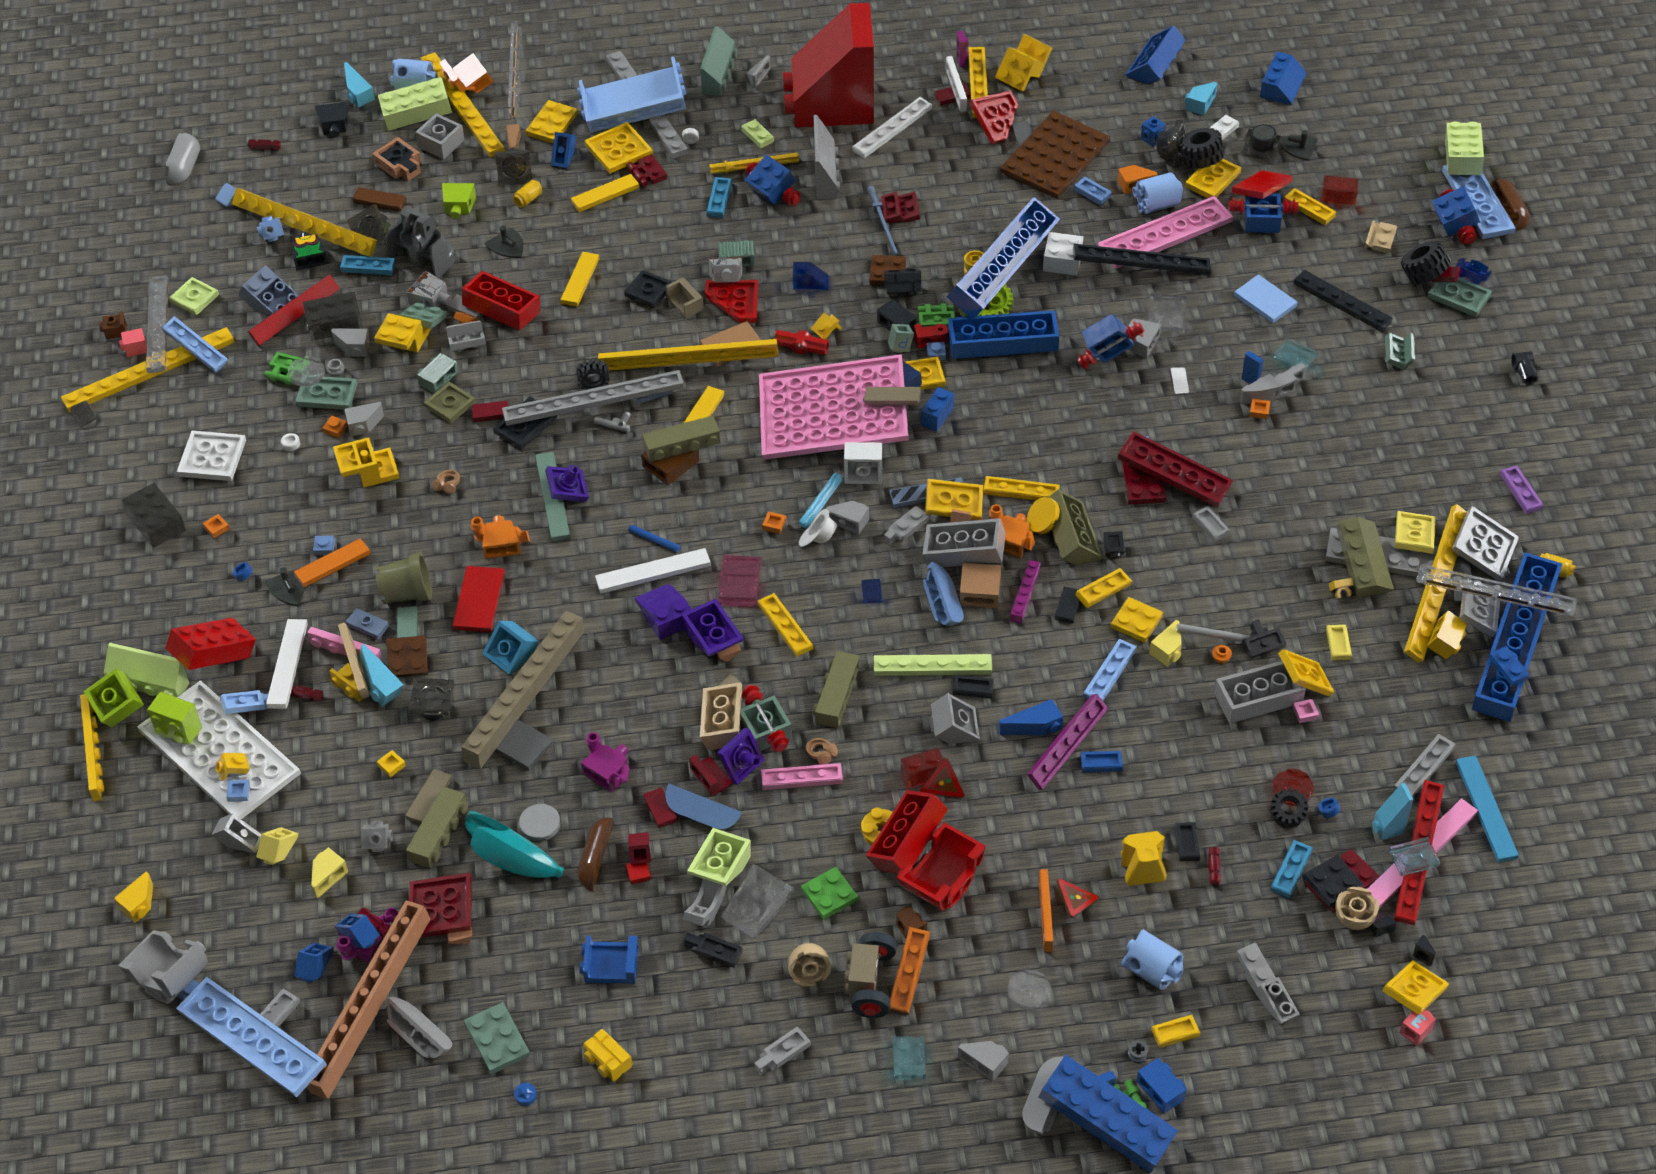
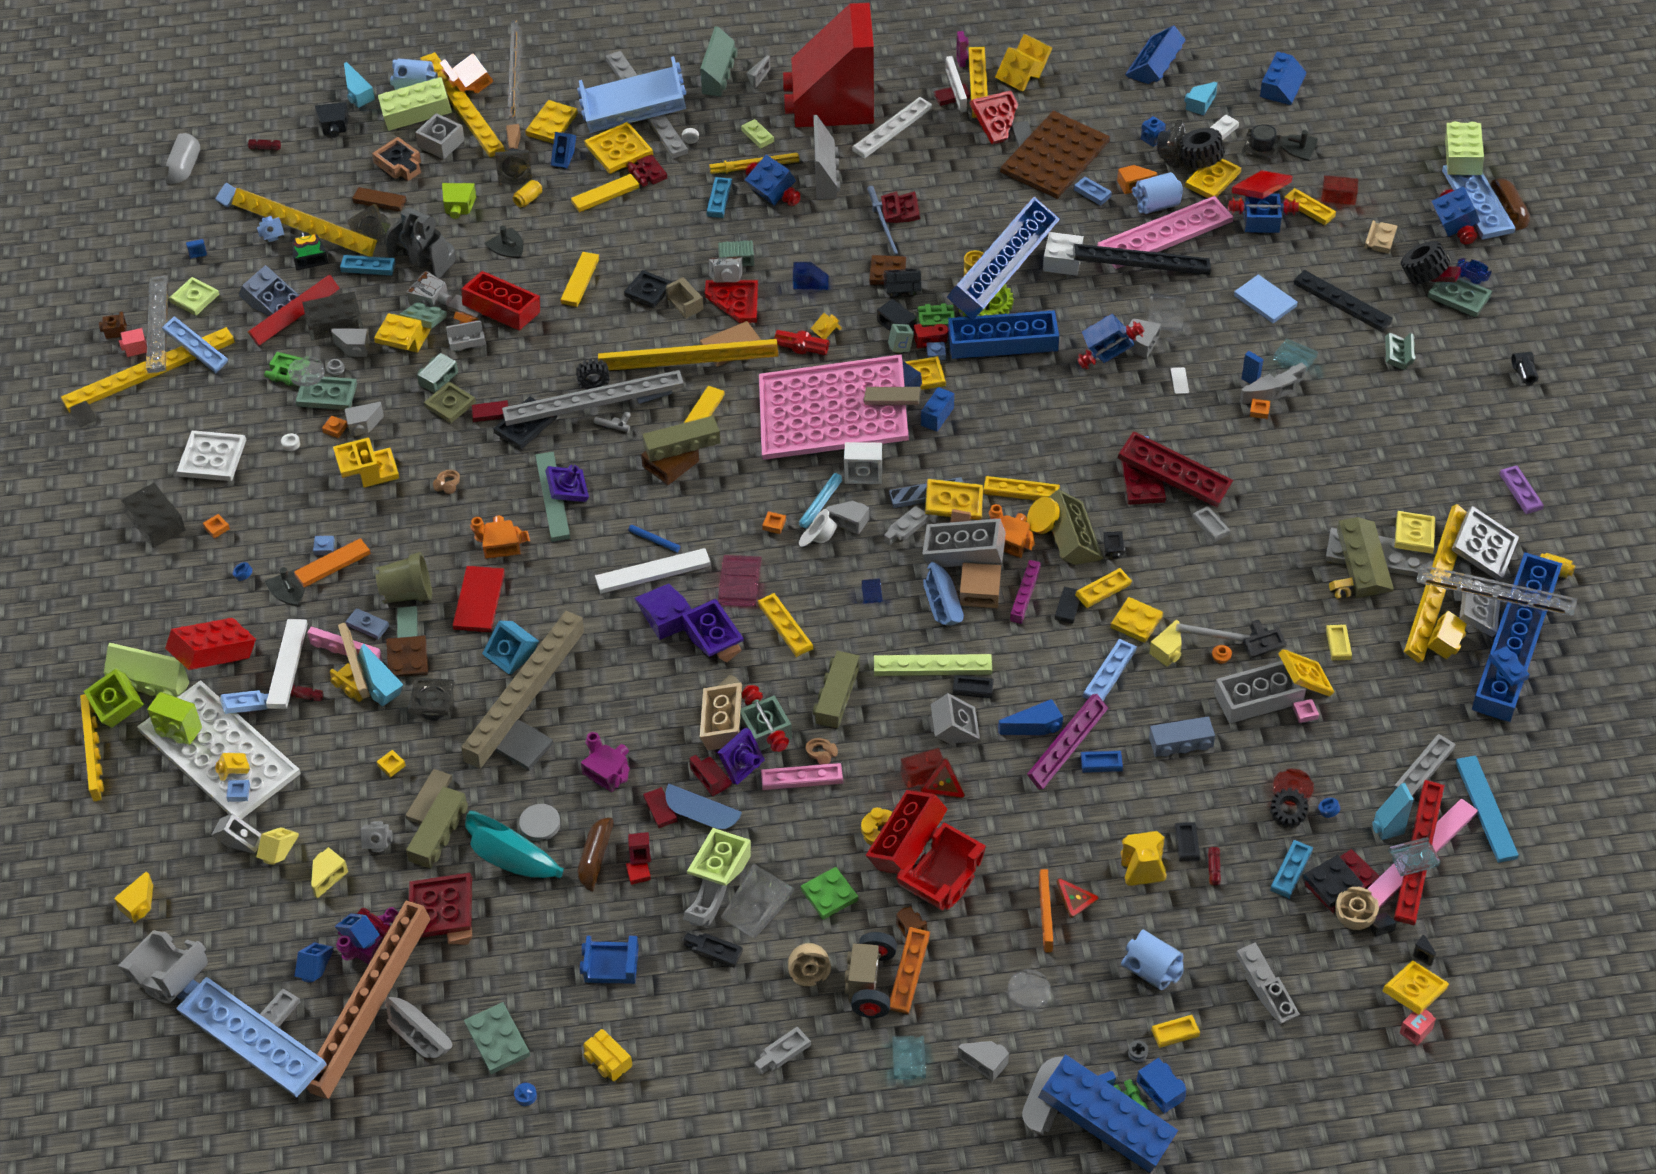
(196, 248): none -> blue tile
(1181, 736): none -> sand blue brick

